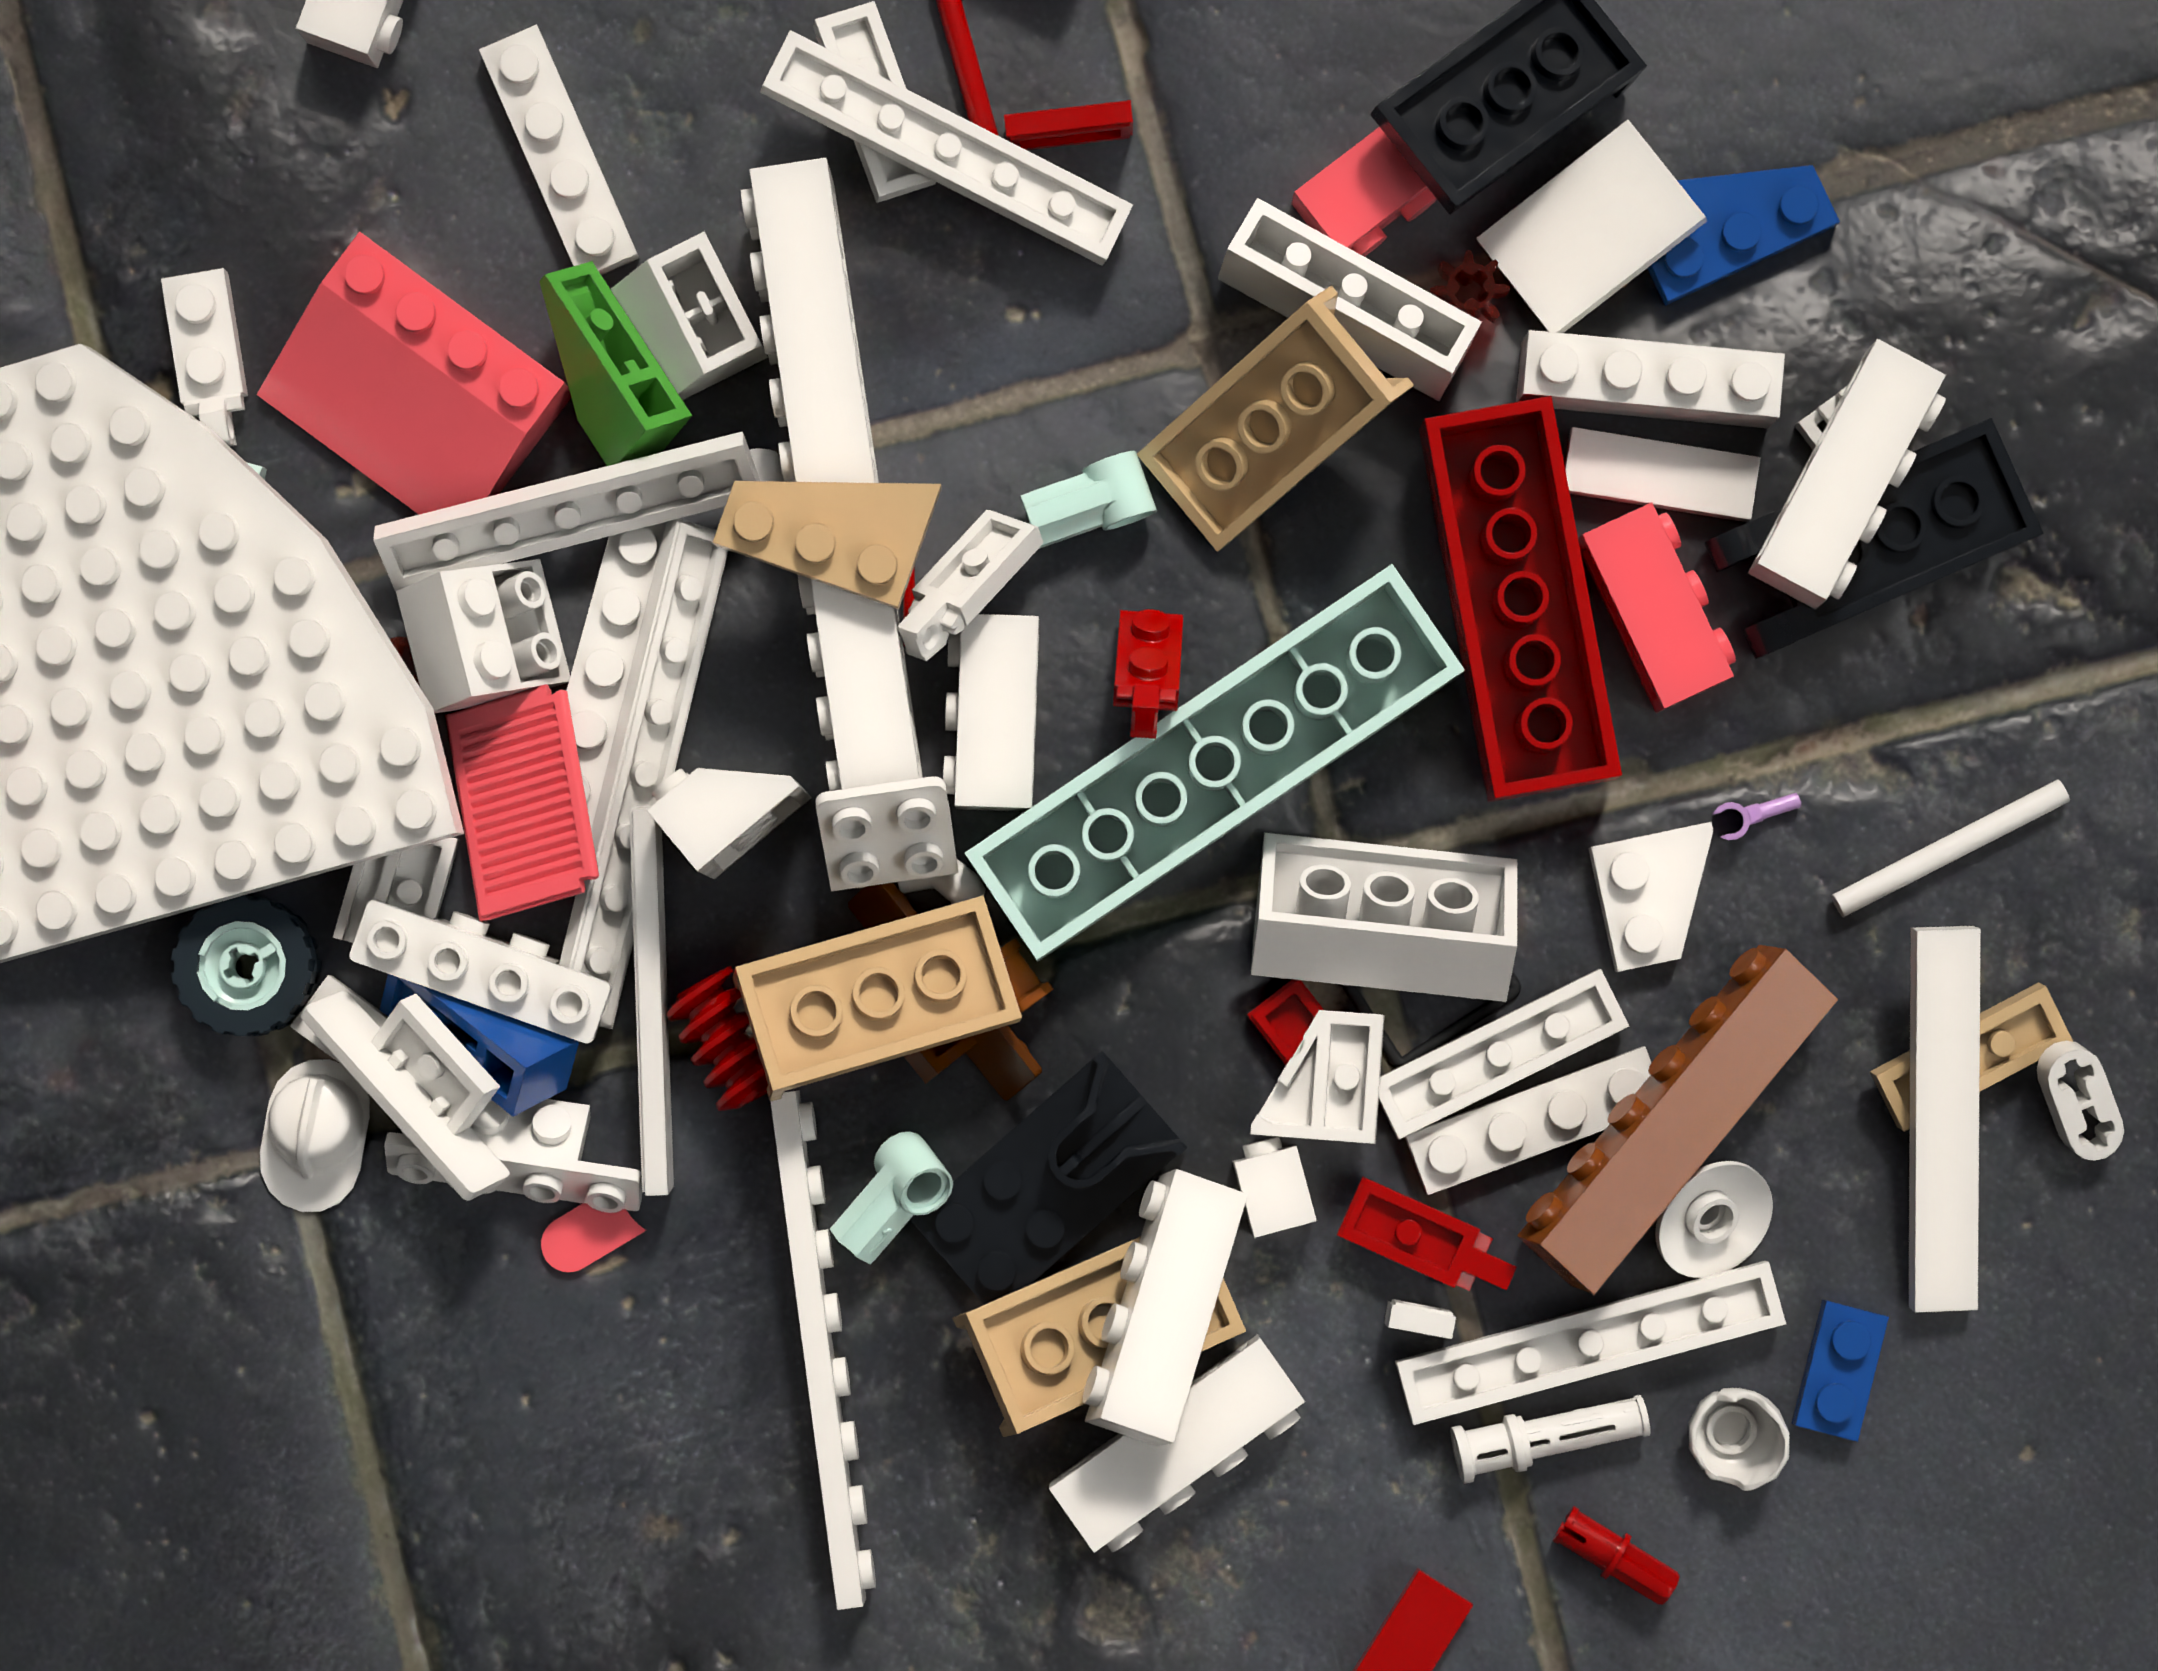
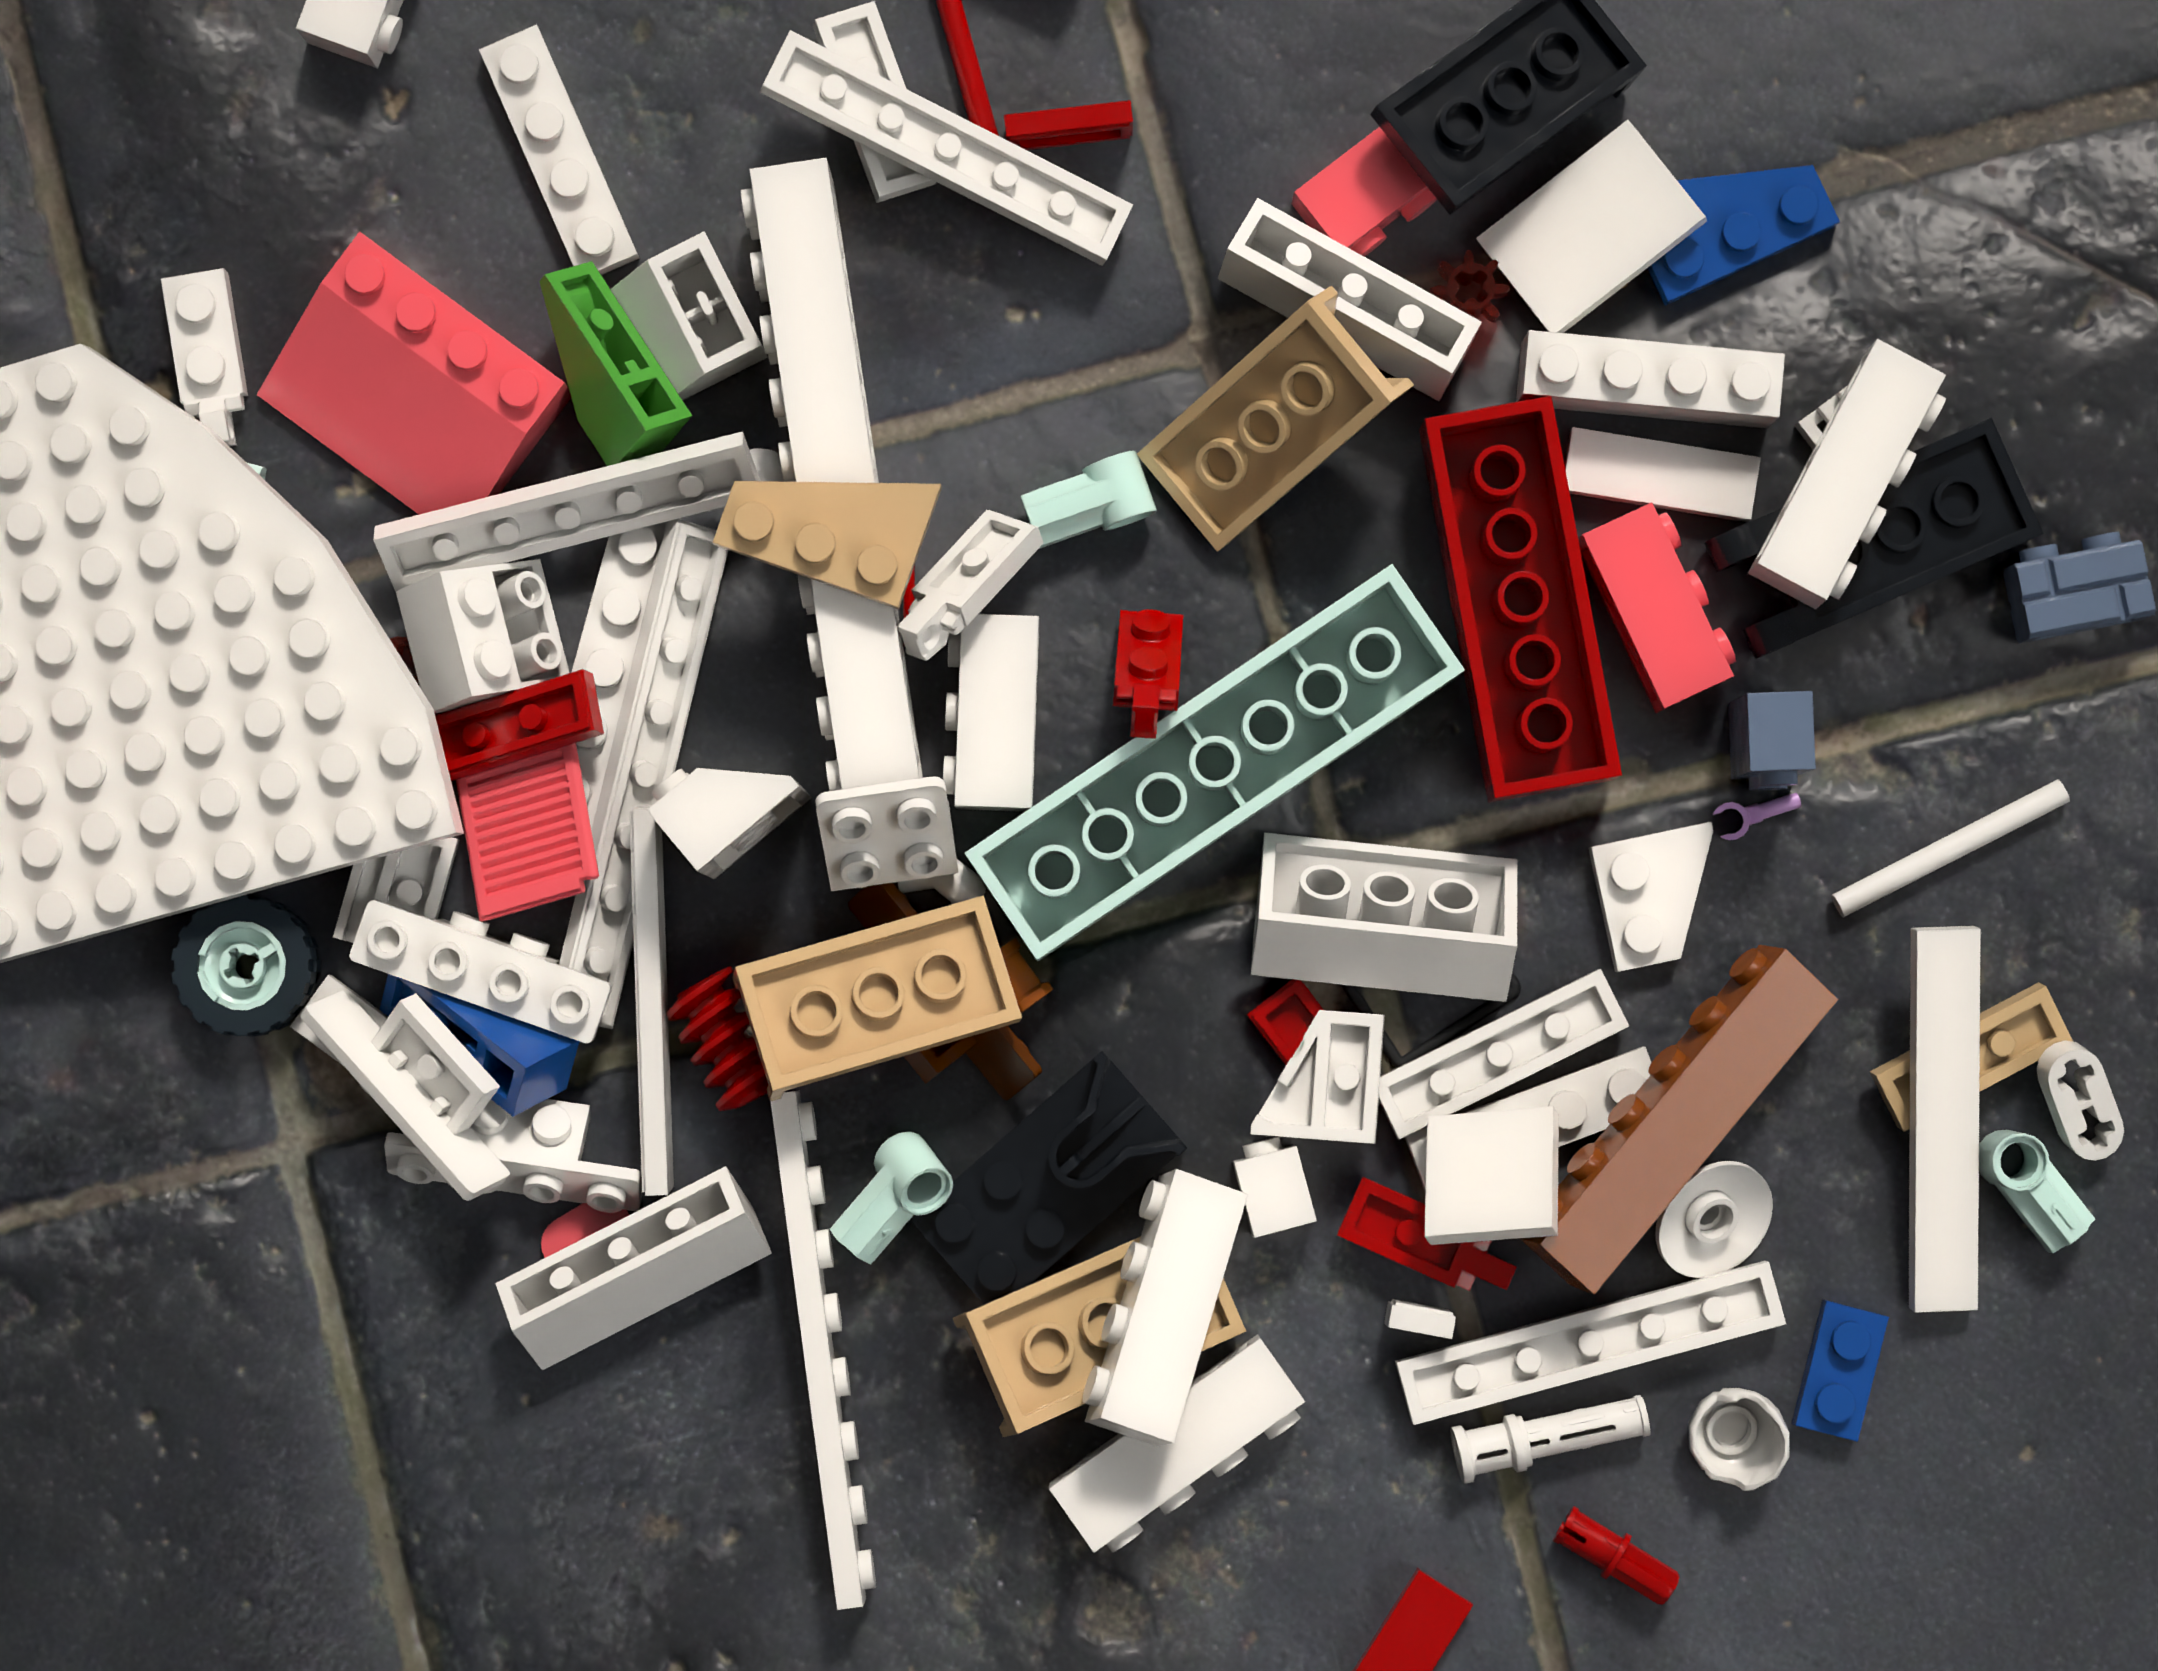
(314, 1135): white piece -> none
(520, 724): none -> red tile
(633, 1268): none -> white brick
(1492, 1175): none -> white tile
(1771, 738): none -> sand blue brick
(2036, 1191): none -> light aqua piece
(2078, 589): none -> sand blue brick

